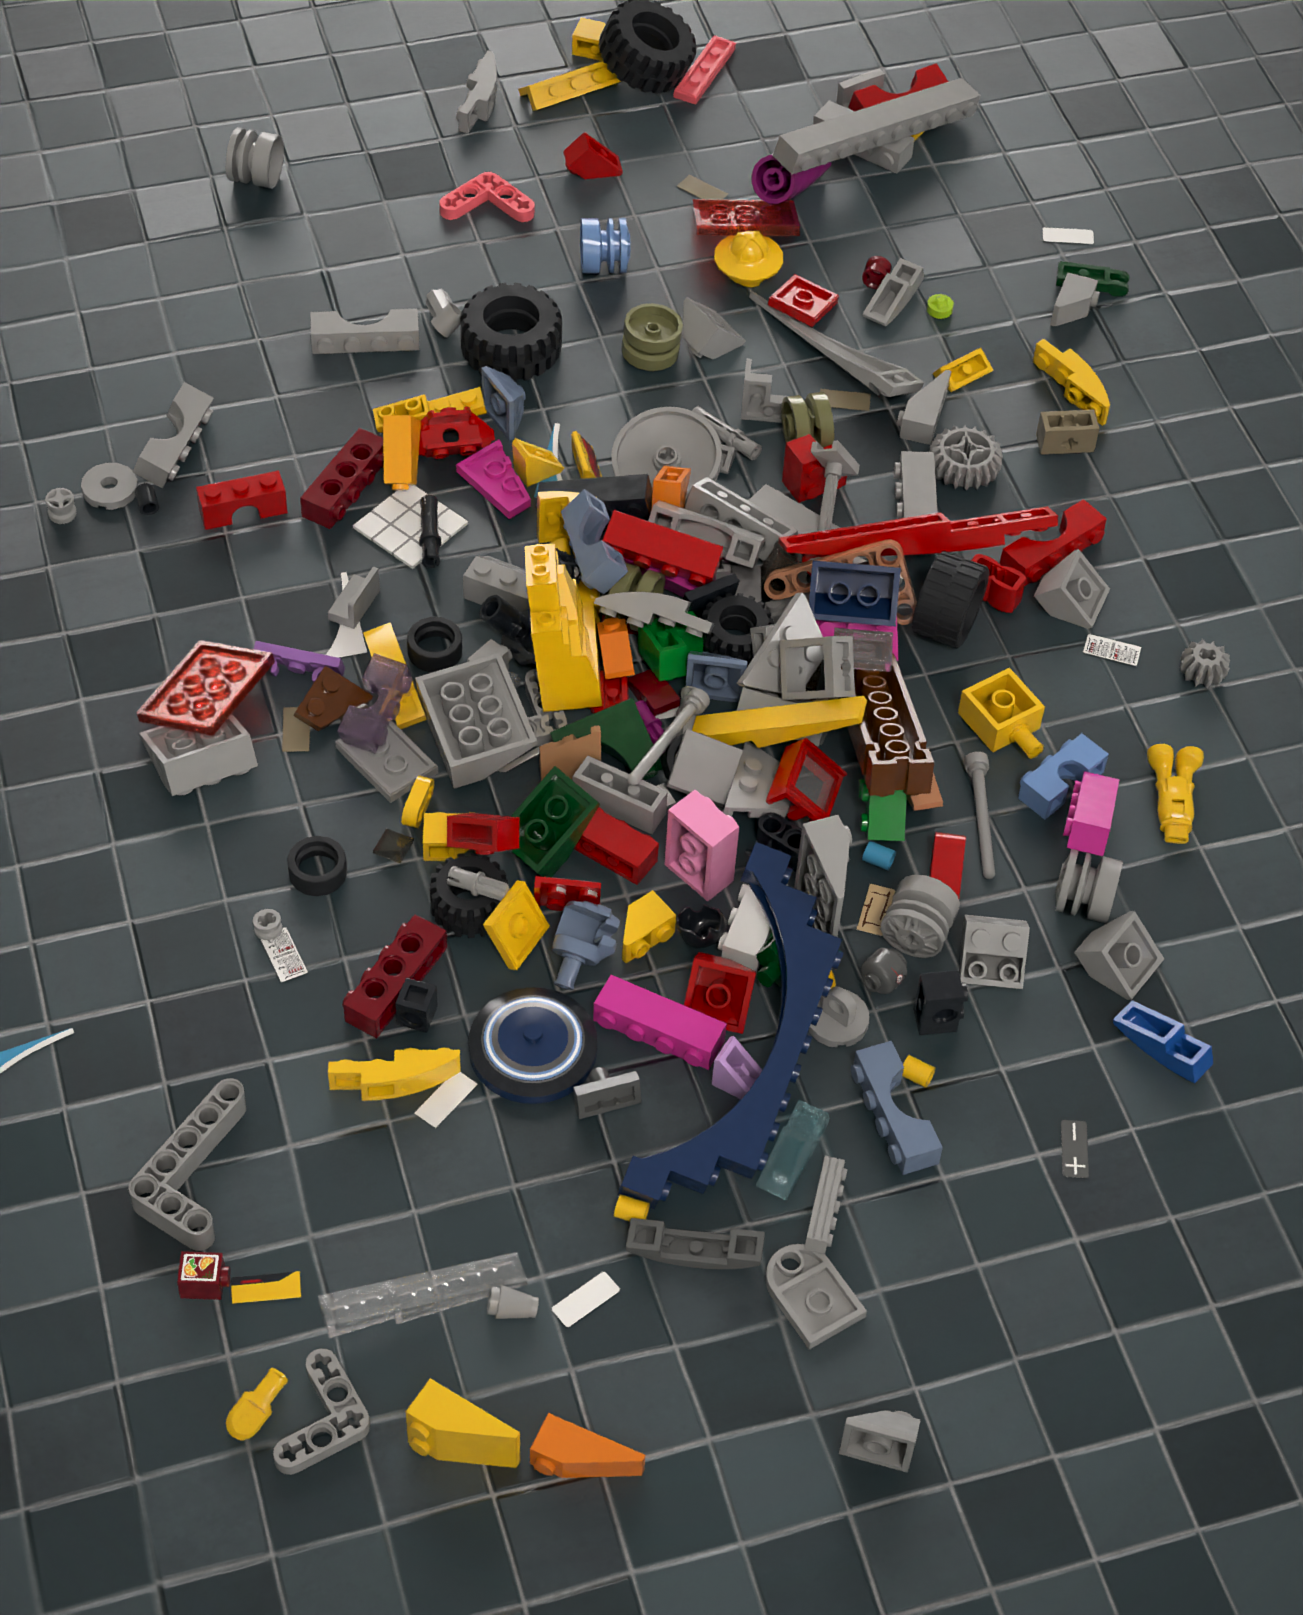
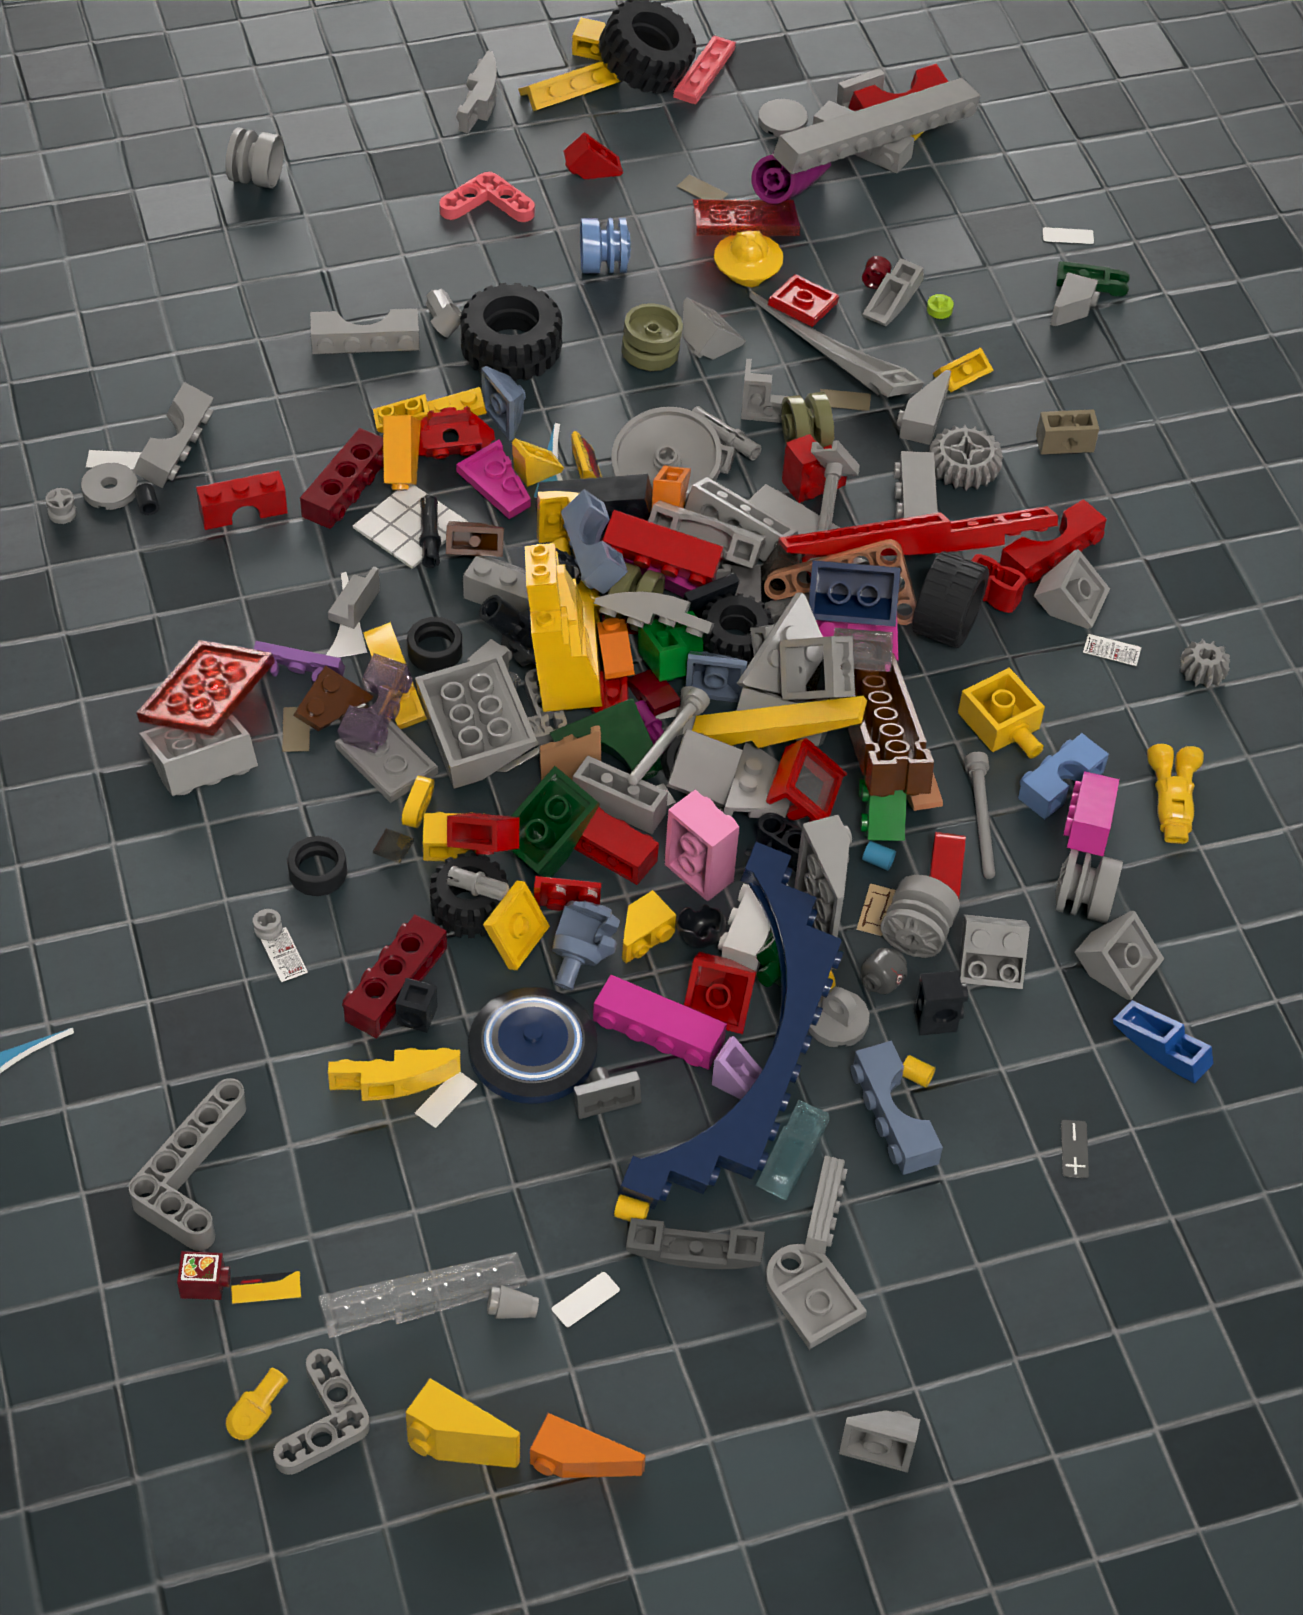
(98, 457): none -> white sticker
(474, 539): none -> reddish brown slope
(782, 116): none -> light grey tile
(1080, 381): yellow slope -> none

